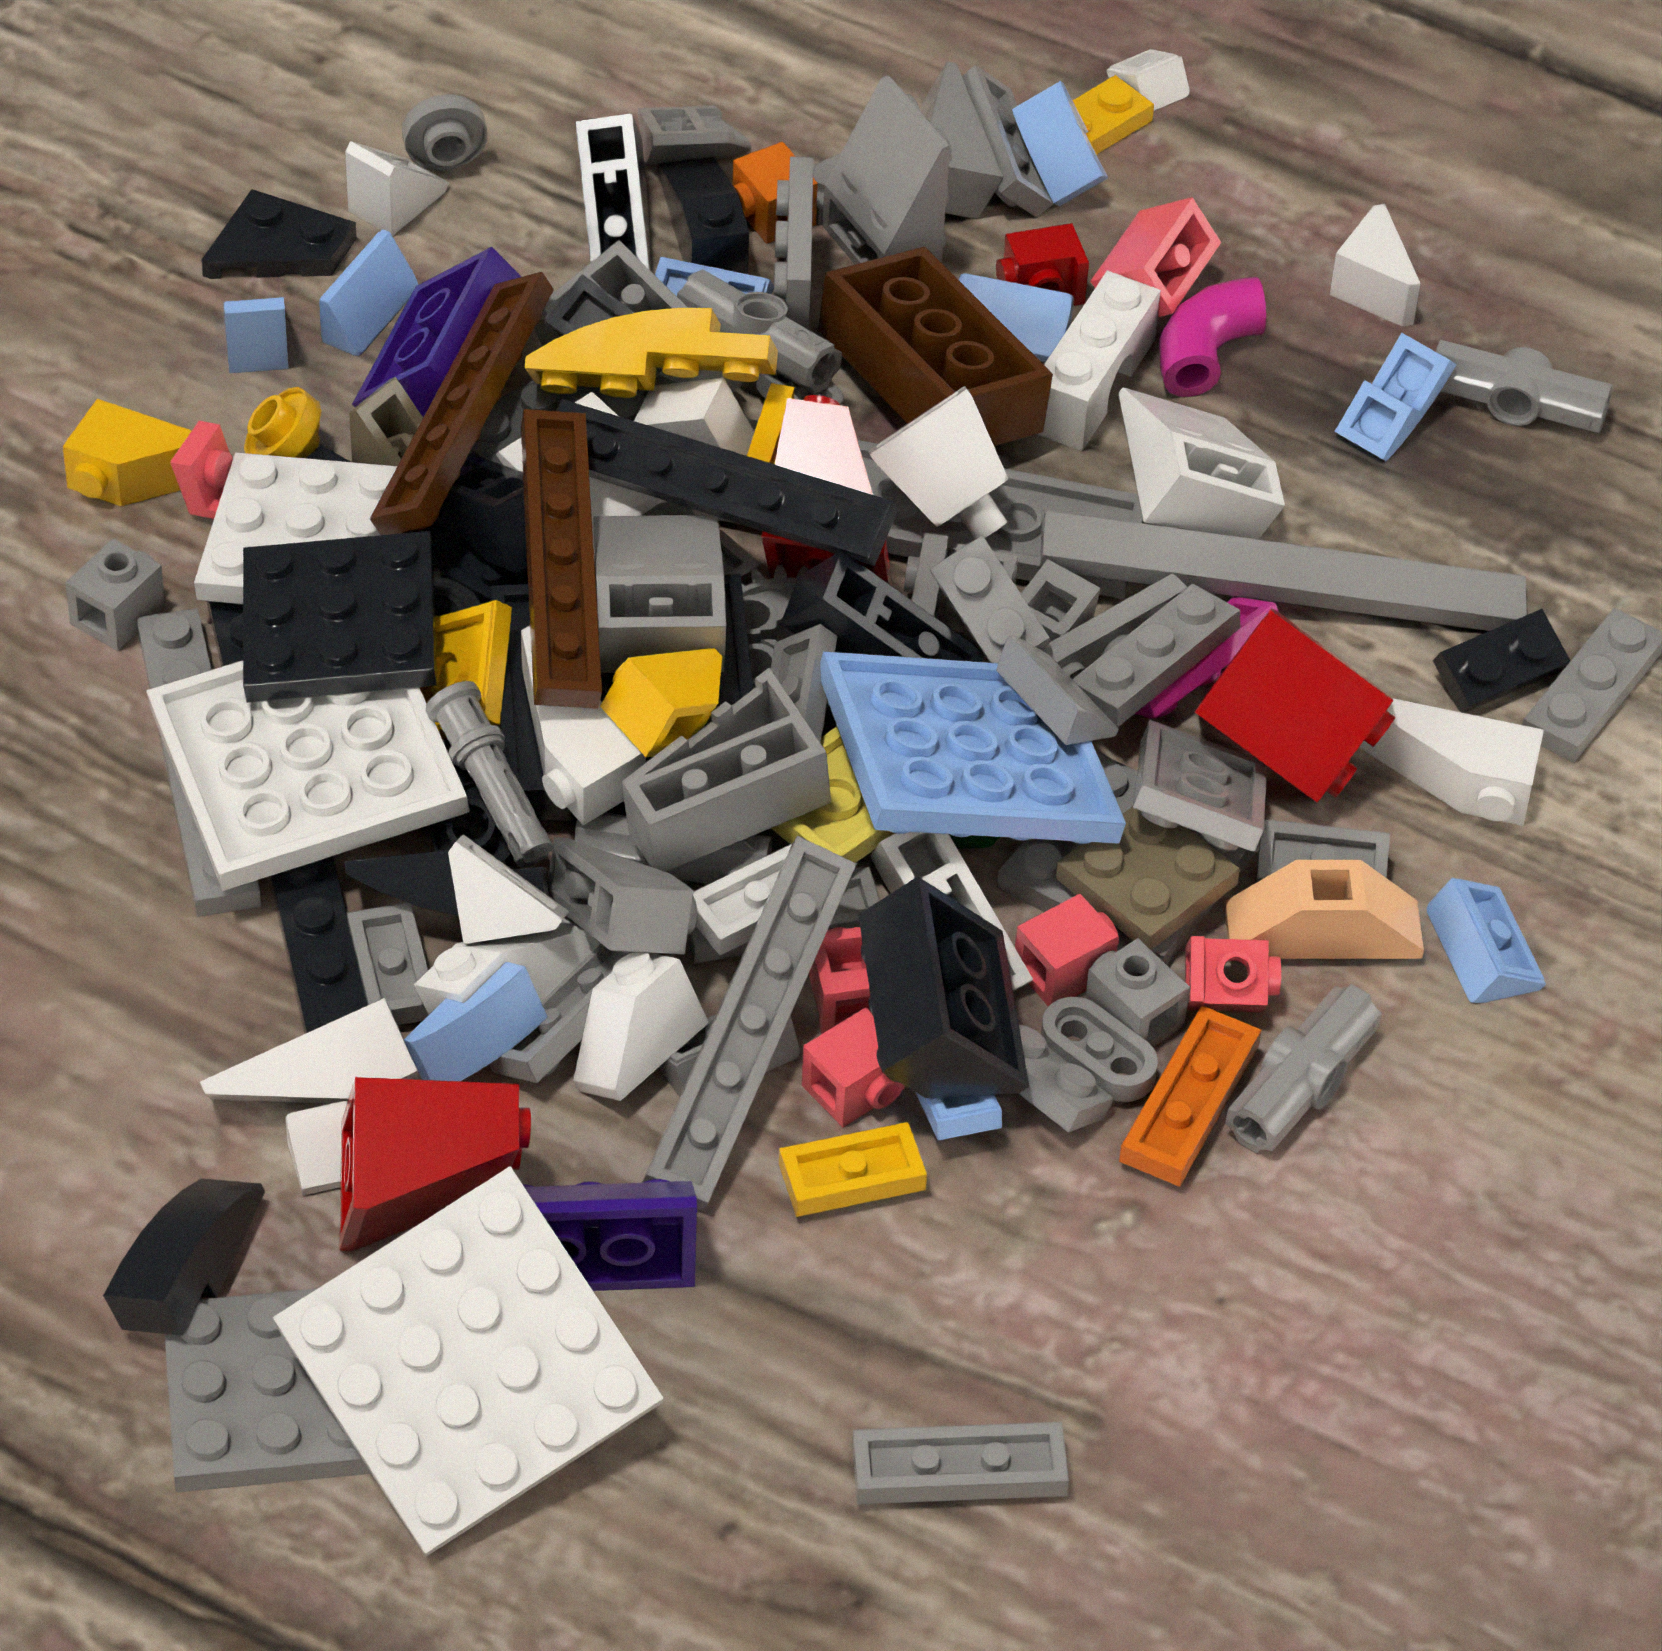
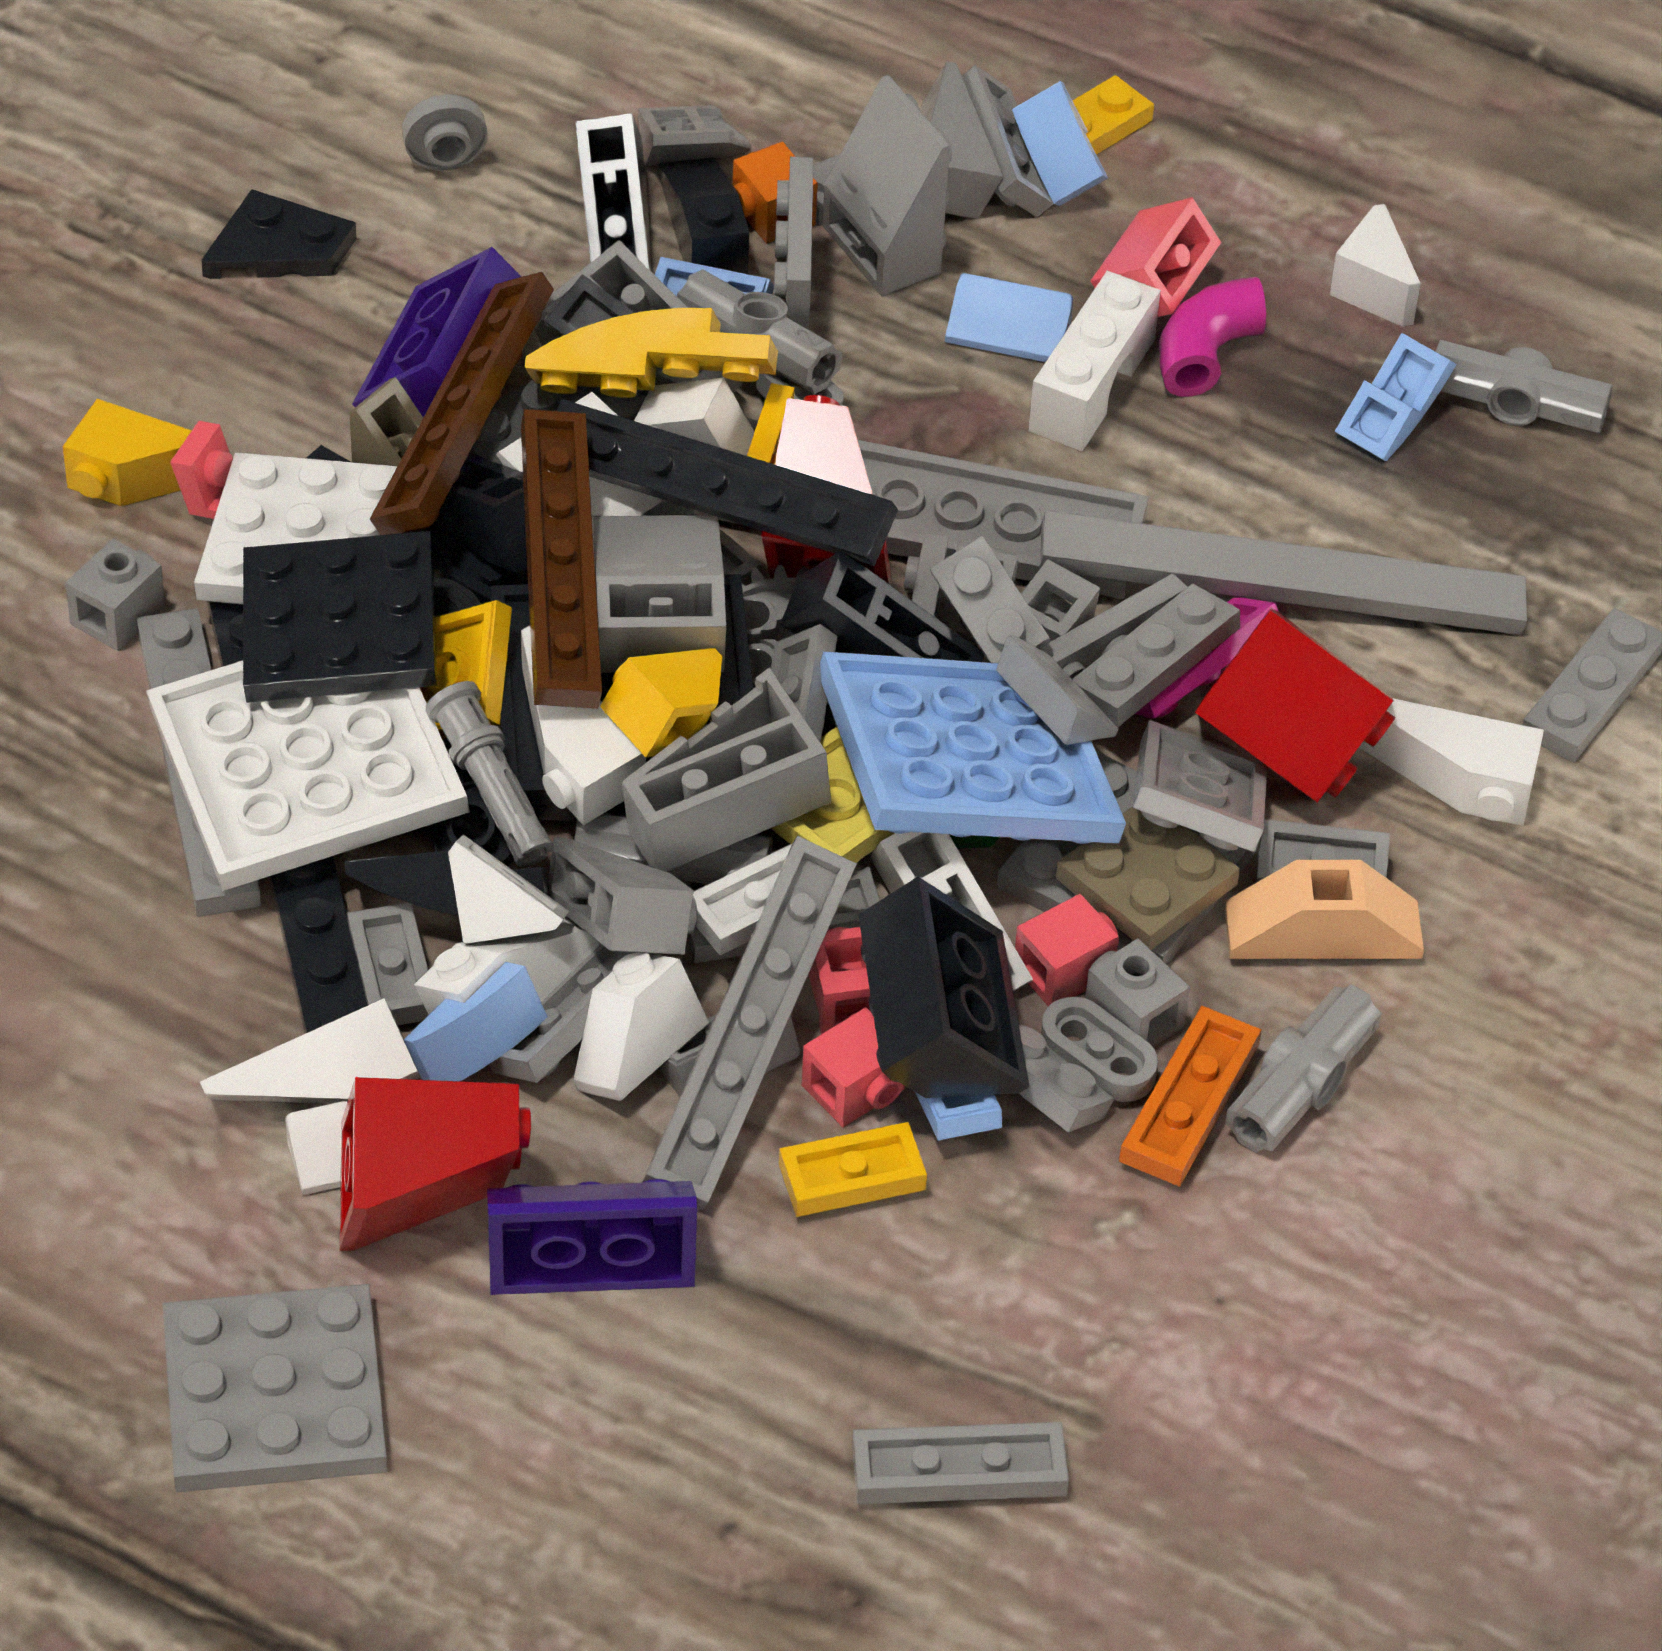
(182, 1256): black slope -> none
(256, 335): light blue slope -> none
(285, 425): yellow plate -> none
(366, 296): light blue slope -> none
(388, 187): white slope -> none
(468, 1360): white plate -> none
(927, 336): reddish brown brick -> none
(947, 464): white torso -> none
(1046, 260): red brick -> none
(1154, 75): white slope -> none
(1198, 469): white slope -> none
(1212, 989): coral brick -> none
(1483, 941): light blue slope -> none
(1501, 661): black plate -> none

